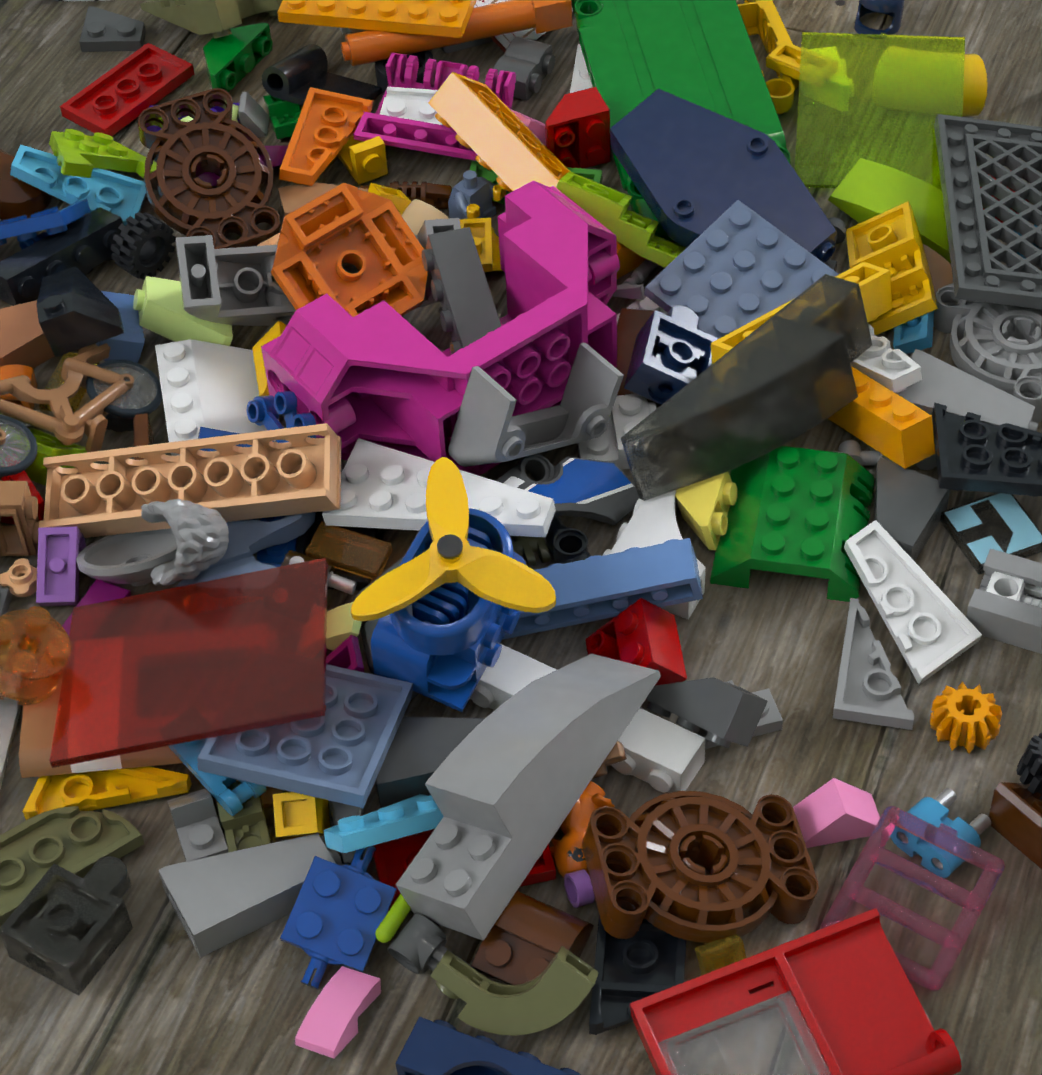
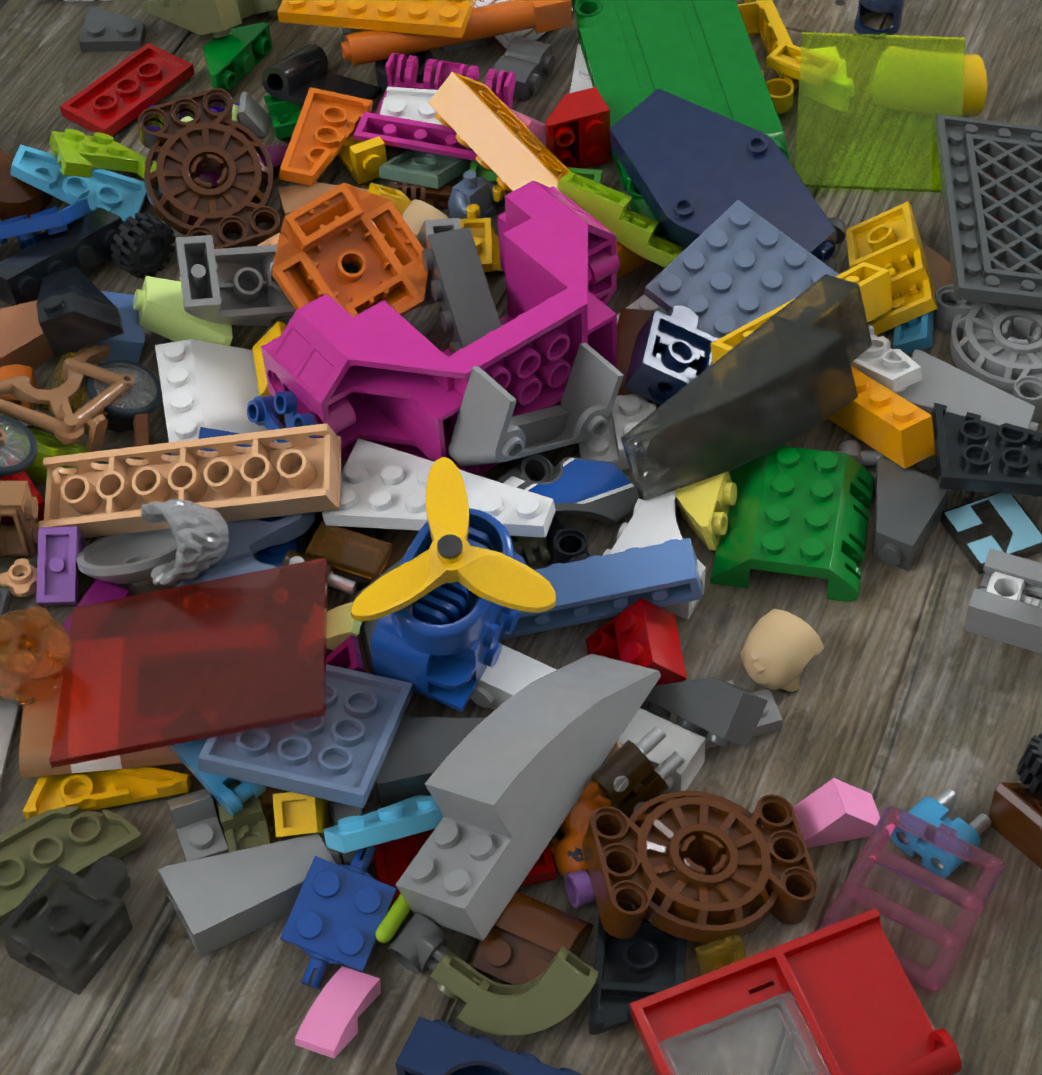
(423, 168): none -> sand green tile
(629, 287): light grey piece -> none
(631, 777): none -> dark brown piece
(779, 650): none -> tan piece
(865, 684): light grey wing -> none
(876, 188): lime slope -> none
(914, 608): white wing -> none
(965, 717): light orange gear -> none

